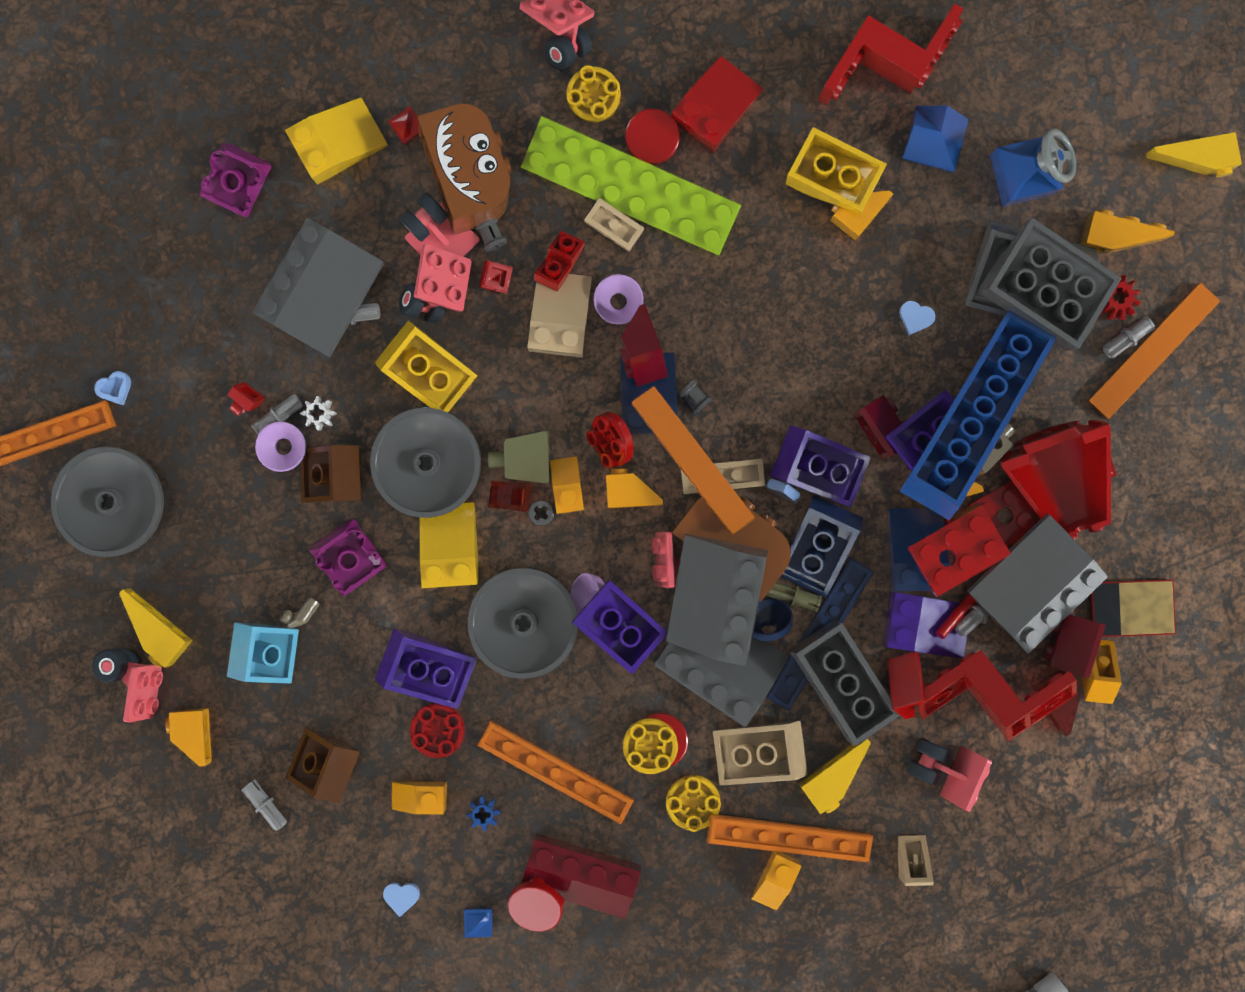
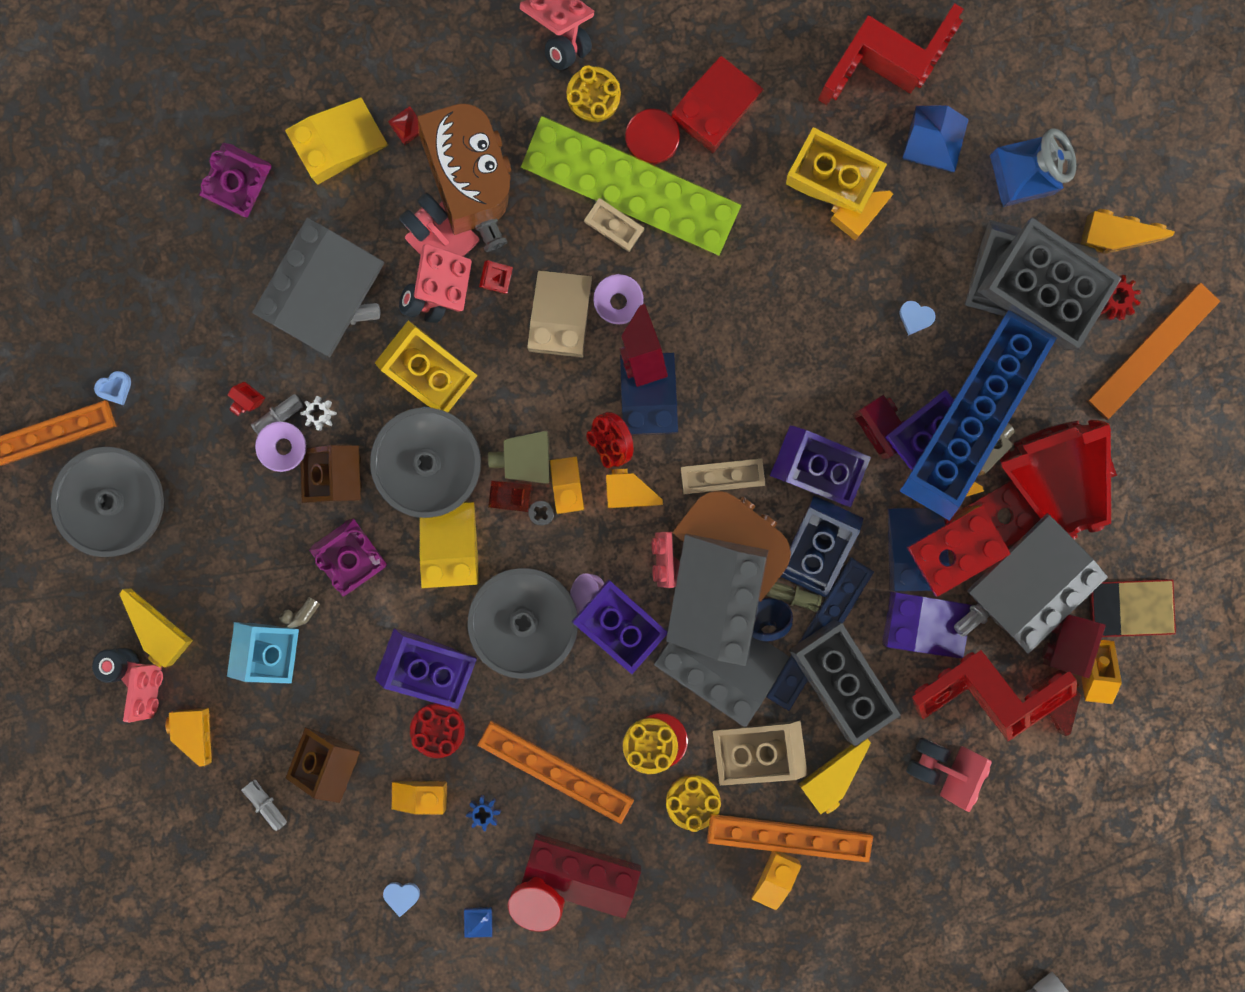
(559, 261): red slope -> none
(693, 461): orange tile -> none
(694, 397): dark grey bush -> none
(782, 490): light blue tile -> none
(906, 683): red panel -> none
(914, 861): tan slope -> none
(955, 616): red bar -> none
(1128, 337): light grey axle -> none
(1204, 155): yellow slope -> none

